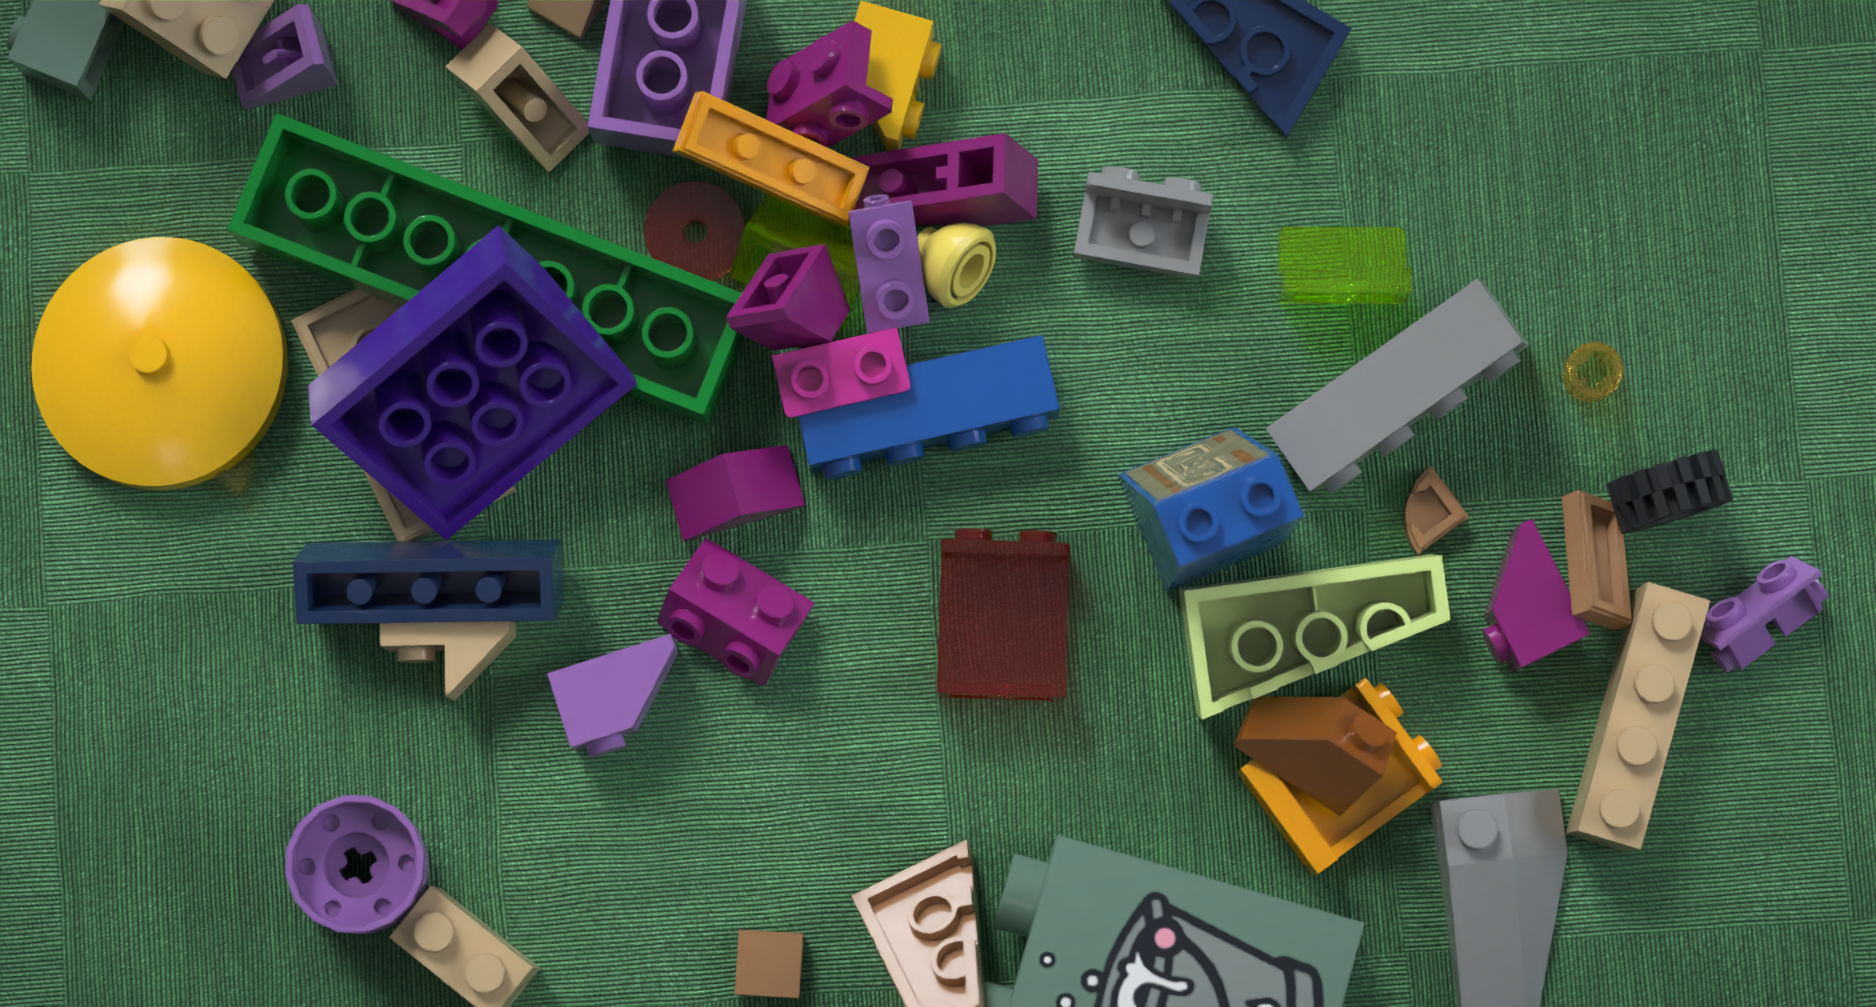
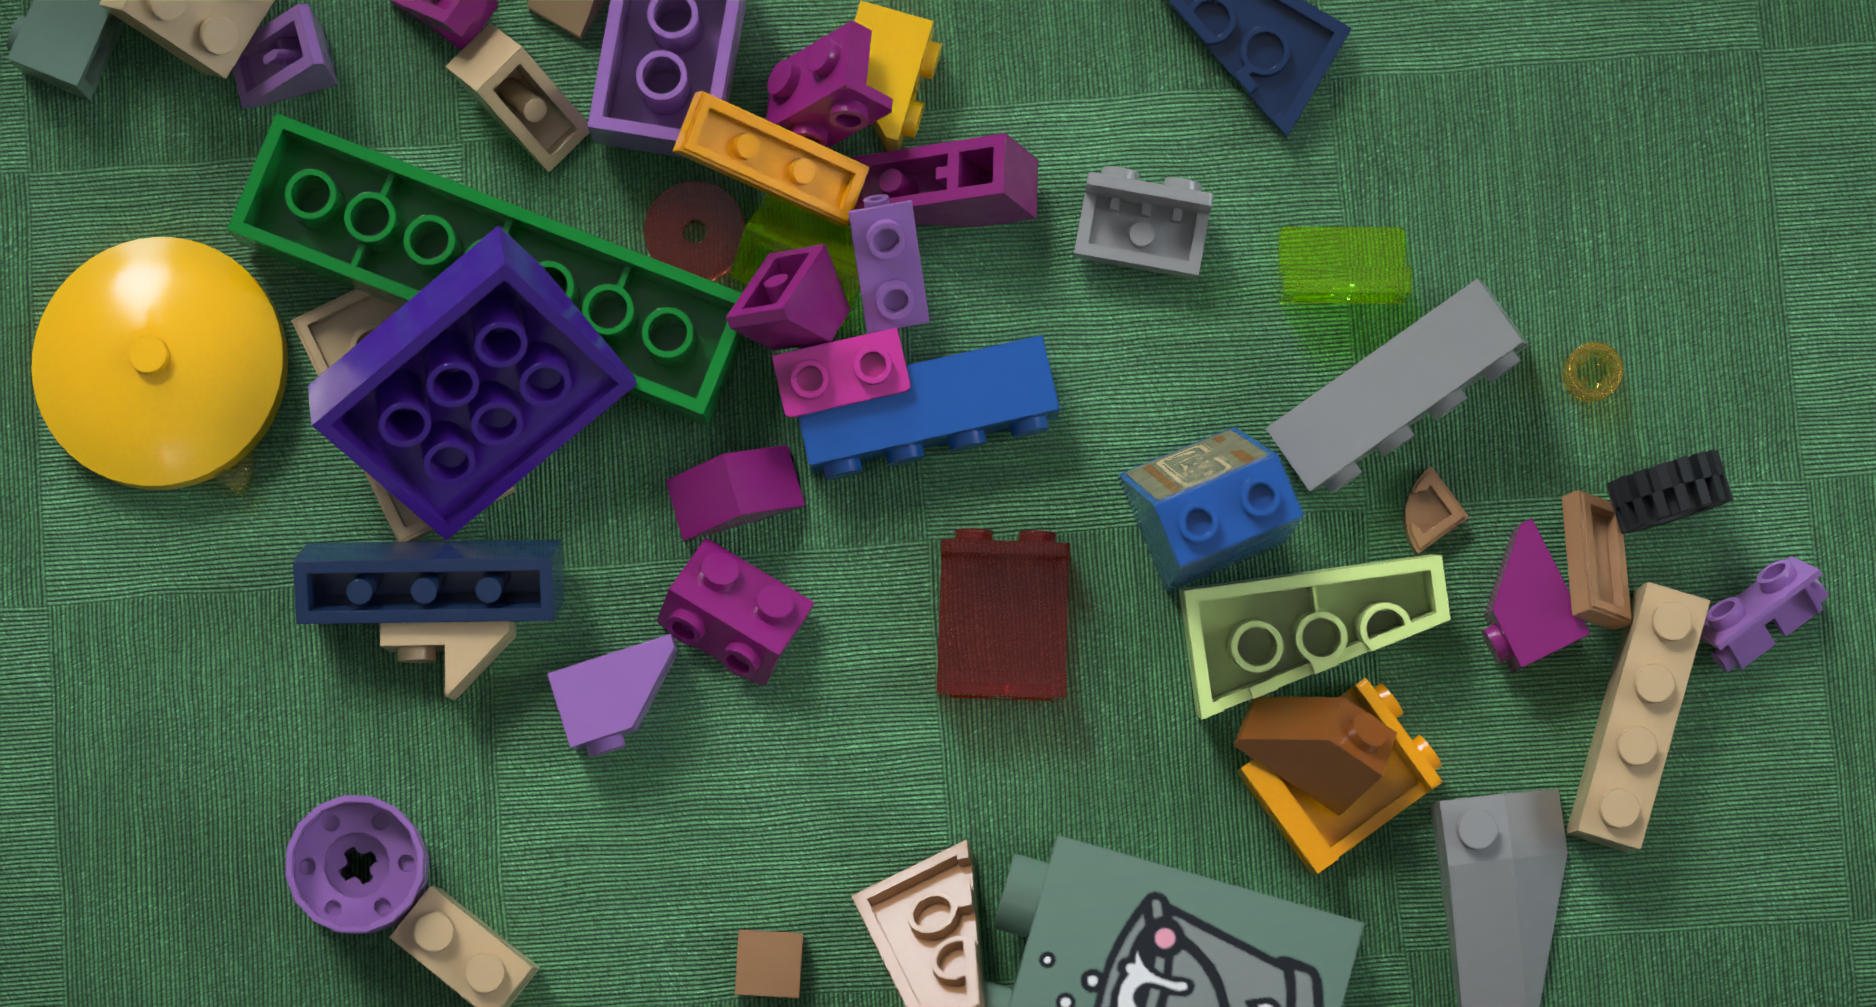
(956, 261): light yellow brick -> none

